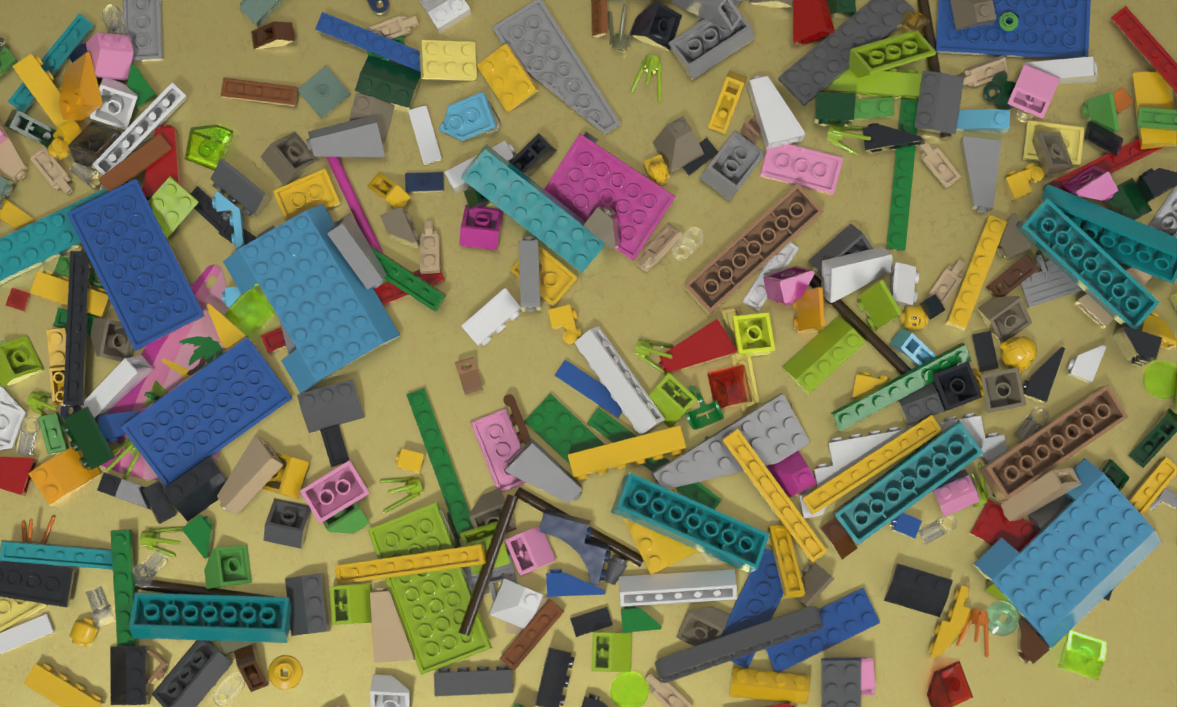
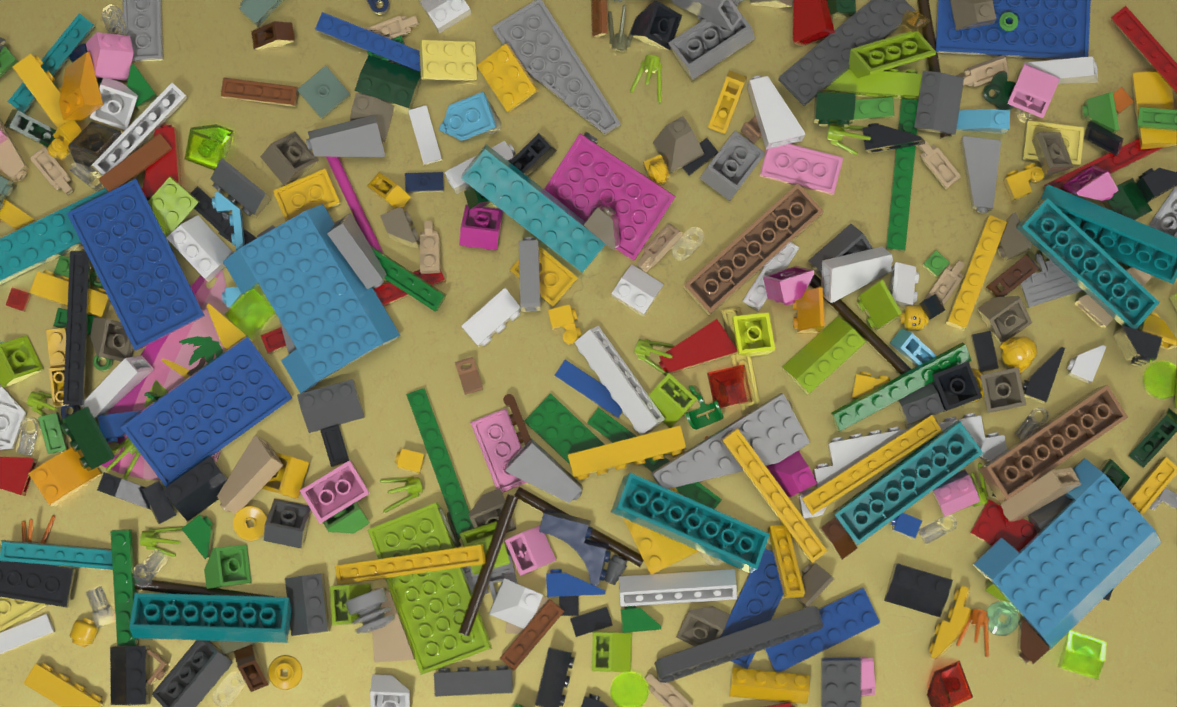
(96, 361): none -> bright green plate
(200, 247): none -> white slope
(241, 527): none -> yellow piece
(370, 611): none -> light grey wheel
(570, 605): none -> black tile
(637, 290): none -> white slope
(936, 263): none -> bright green plate

